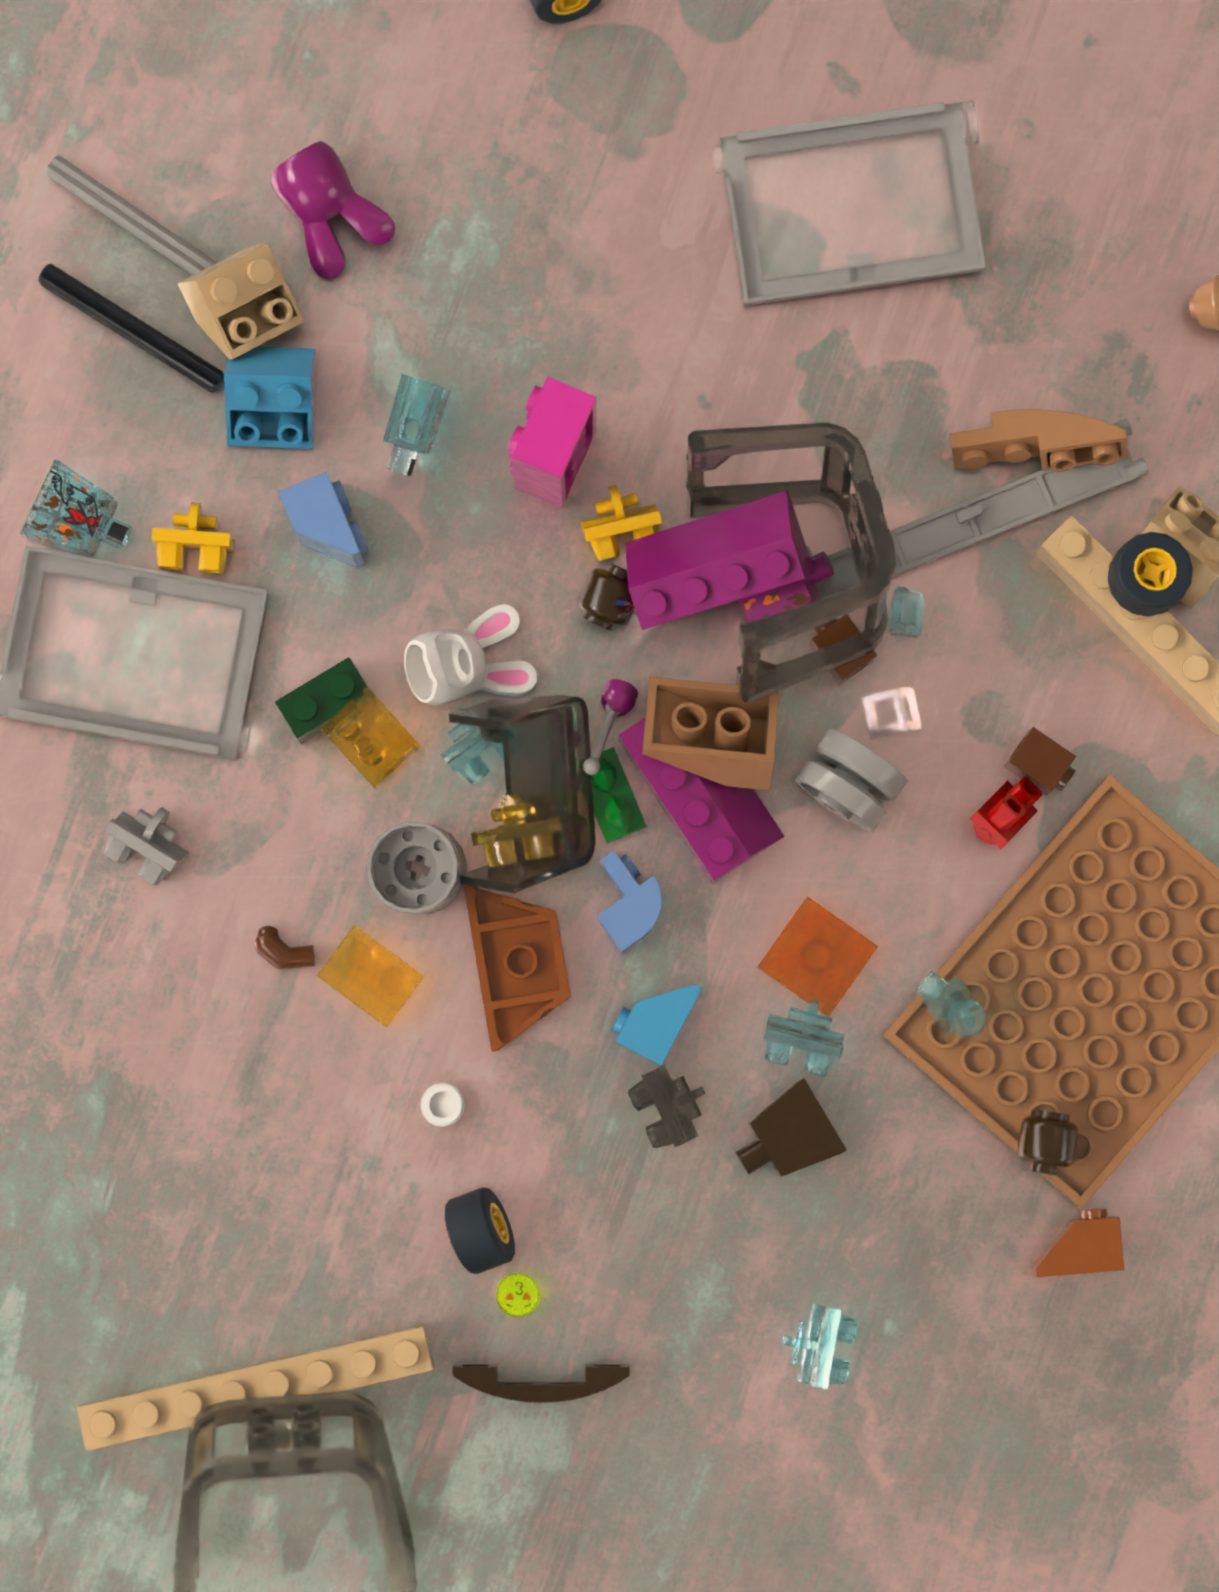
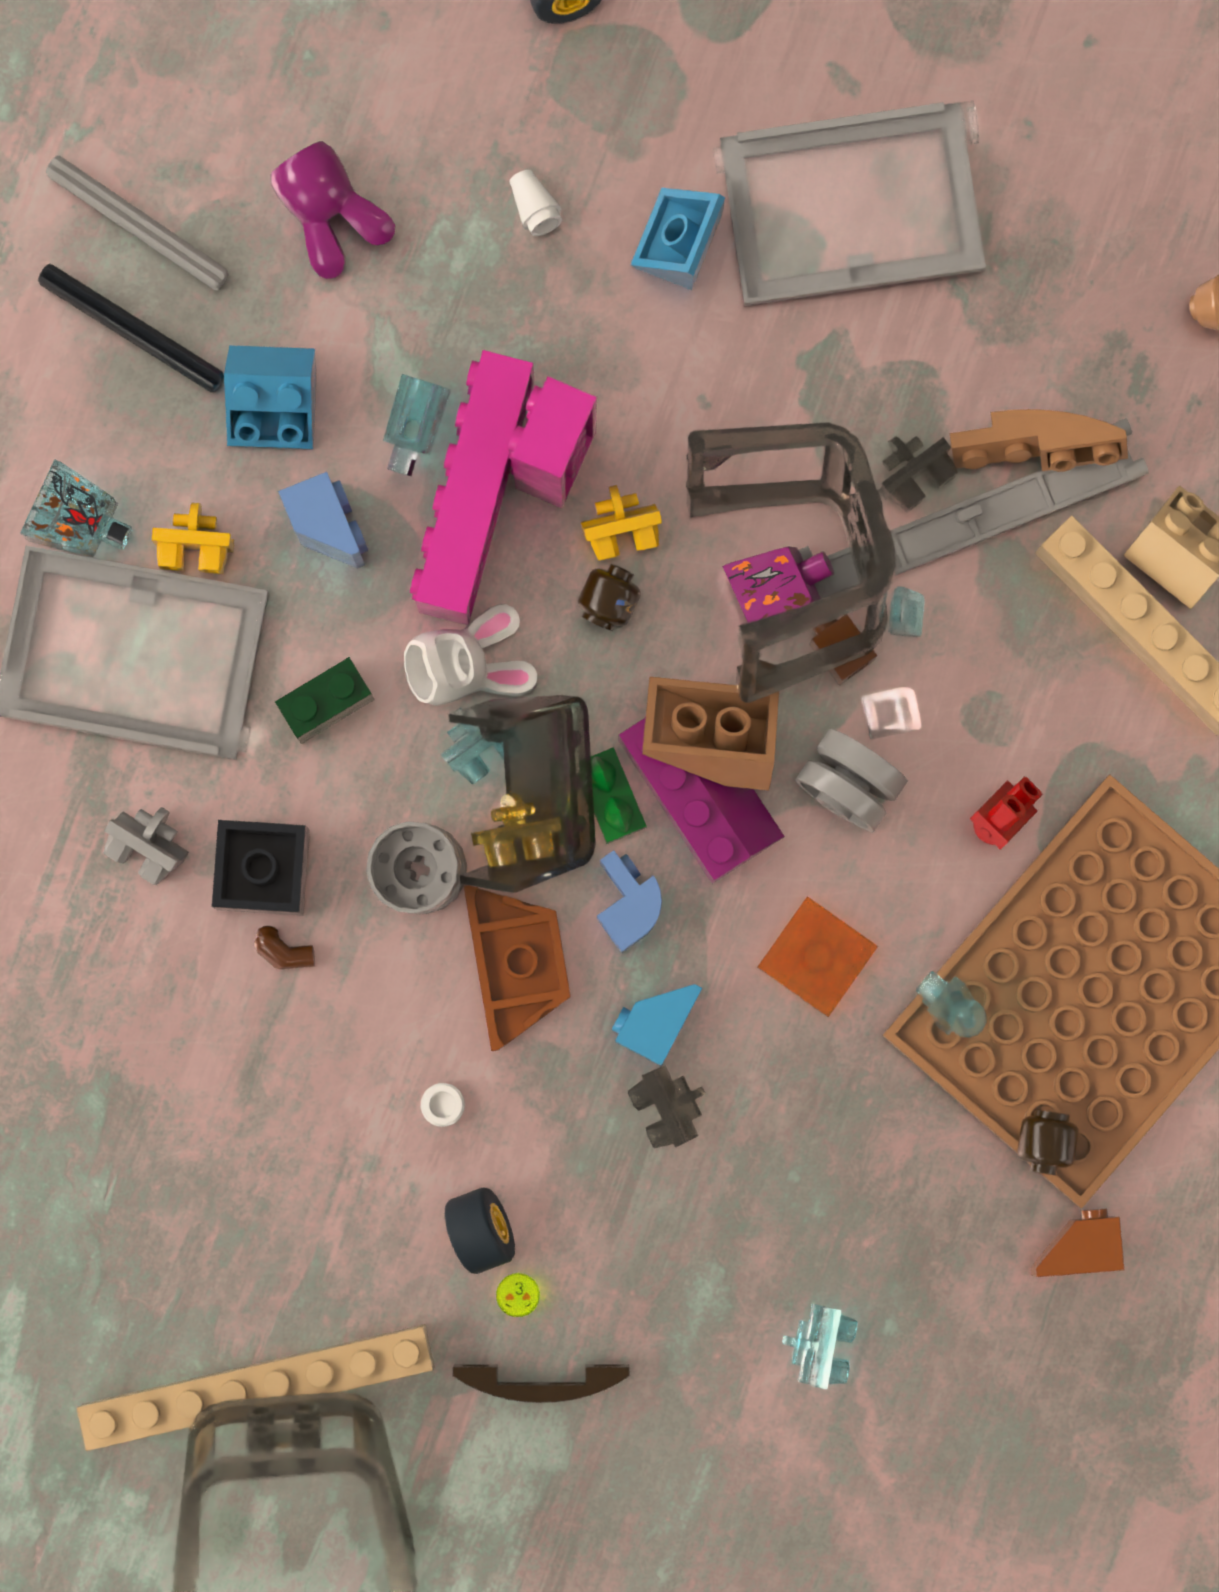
(242, 300): tan slope -> none
(260, 867): none -> black brick
(370, 737): clear yellow plate -> none
(370, 976): clear yellow plate -> none
(474, 488): none -> dark pink brick
(535, 204): none -> white cone
(617, 700): hinge -> none
(678, 235): none -> dark azure slope
(716, 560): magenta slope -> none
(791, 1134): dark brown torso -> none
(806, 1032): clear light blue hips -> none
(902, 484): none -> clear smoke hips
(1041, 762): reddish brown brick -> none
(1163, 564): black wheel -> none

